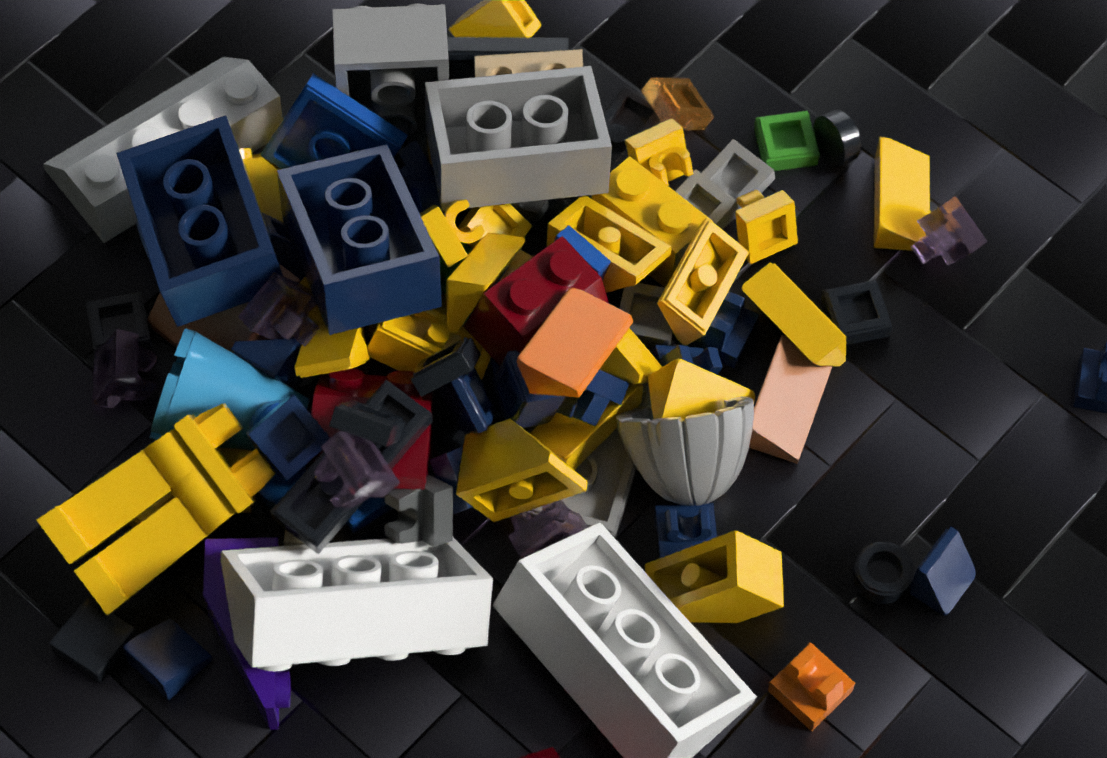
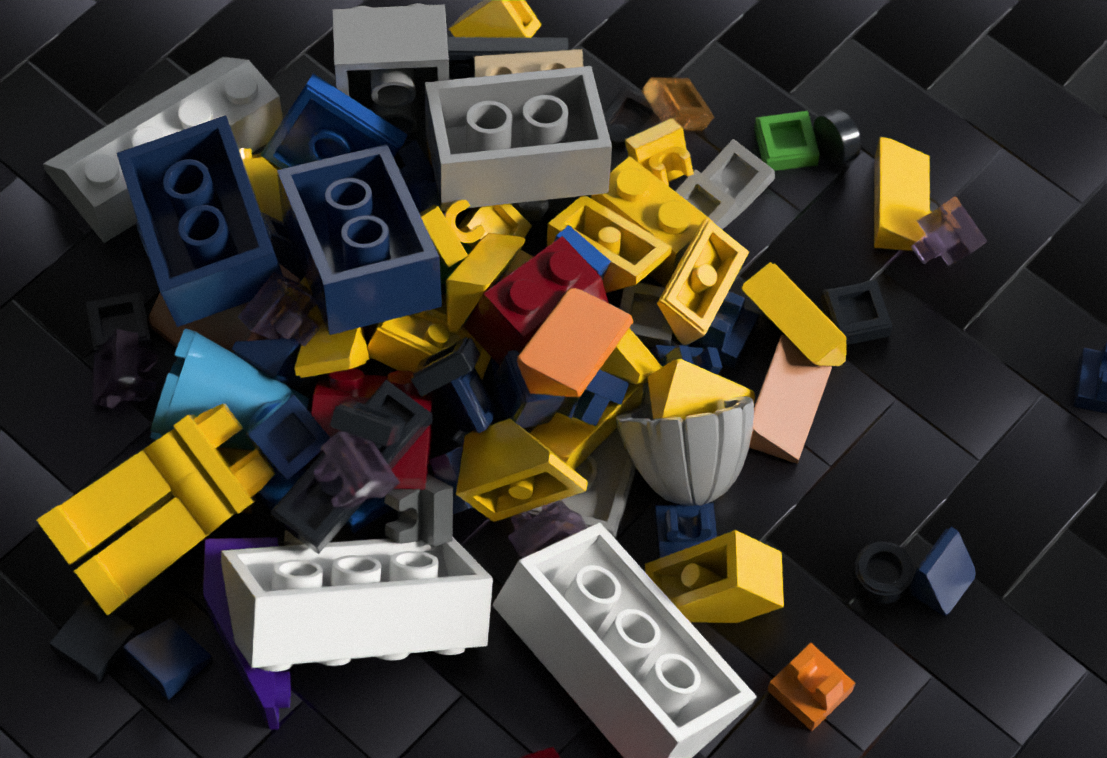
(765, 224): yellow tile -> none

